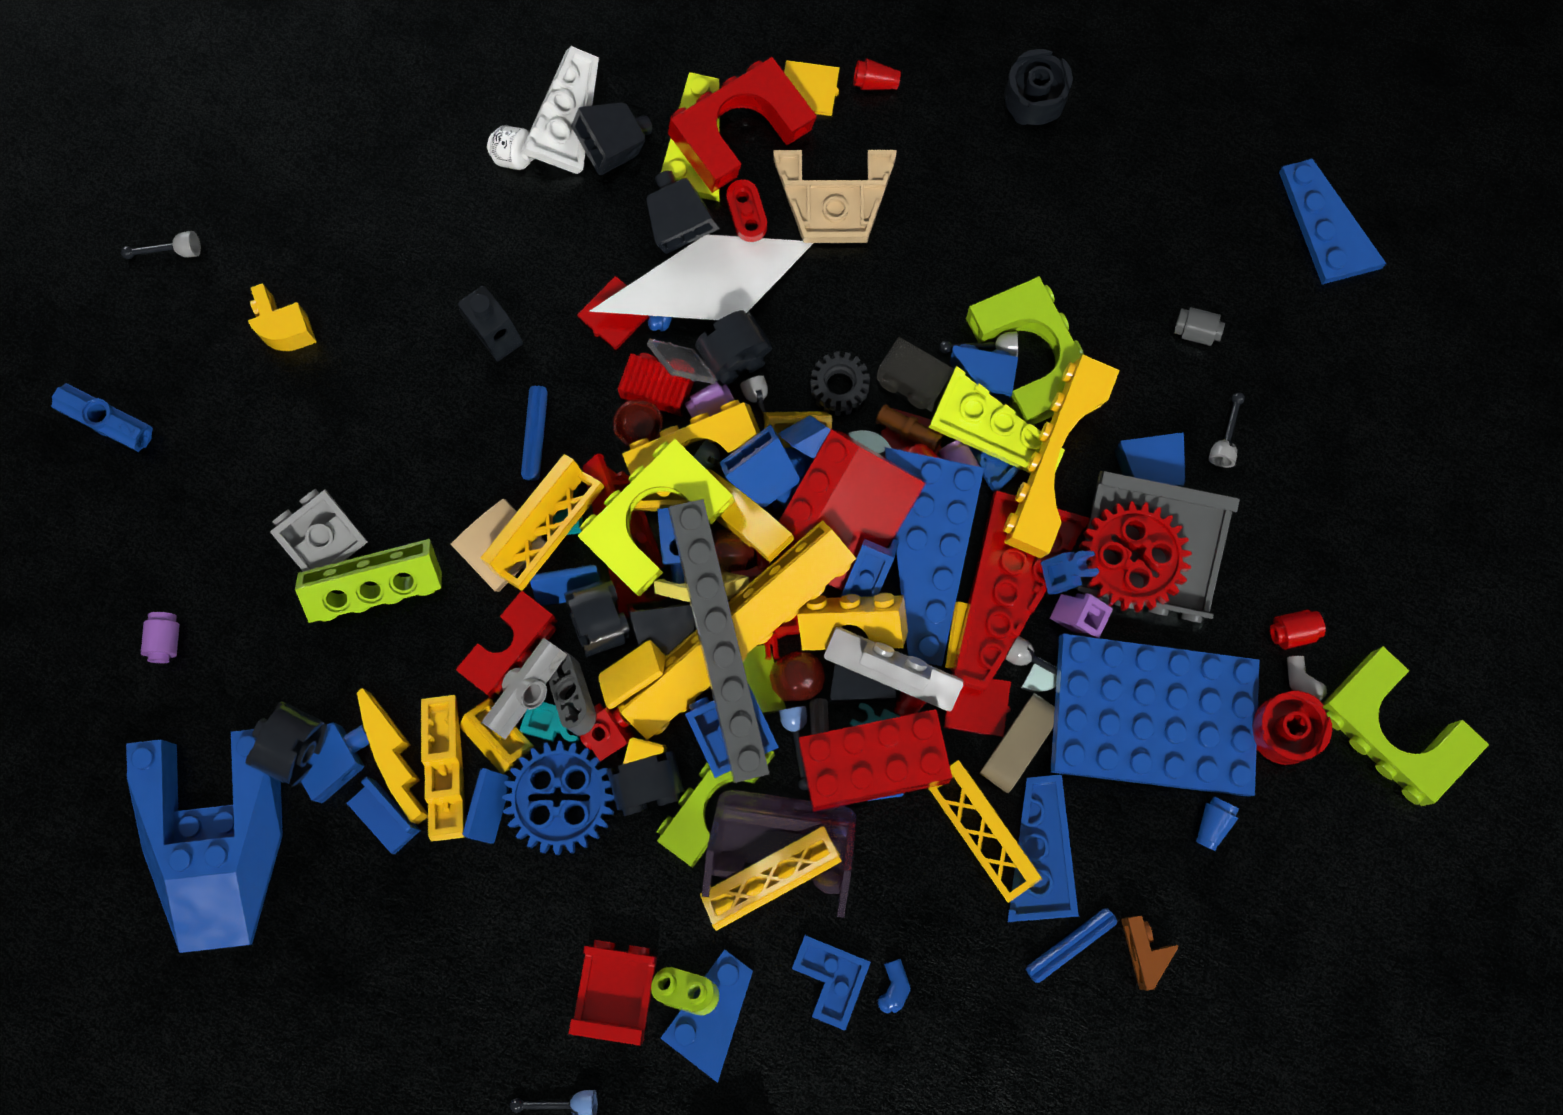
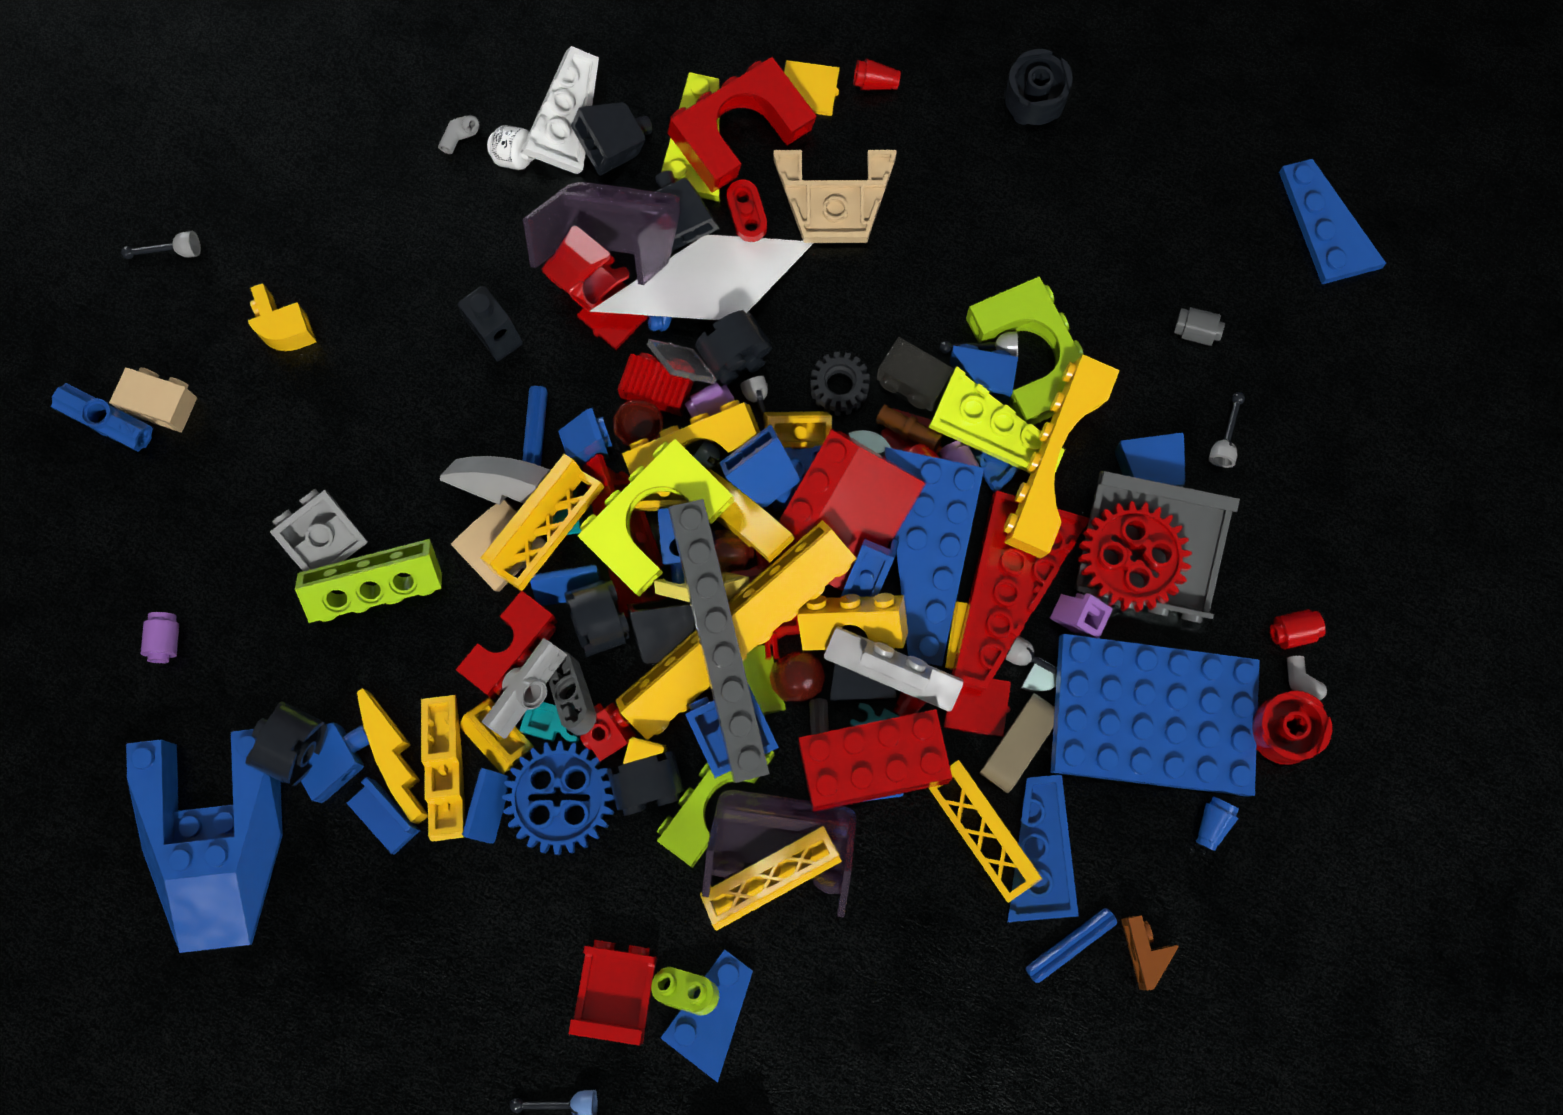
(154, 399): none -> tan brick
(457, 130): none -> light grey arm
(495, 477): none -> light grey slope
(583, 269): none -> red piece
(585, 438): none -> blue slope
(611, 215): none -> clear purple windscreen
(631, 673): yellow slope -> none
(794, 720): medium blue hinge -> none
(806, 435): blue slope -> none
(842, 979): blue plate -> none
(898, 990): blue arm -> none
(1066, 570): blue plate -> none
(1356, 713): lime arch -> none

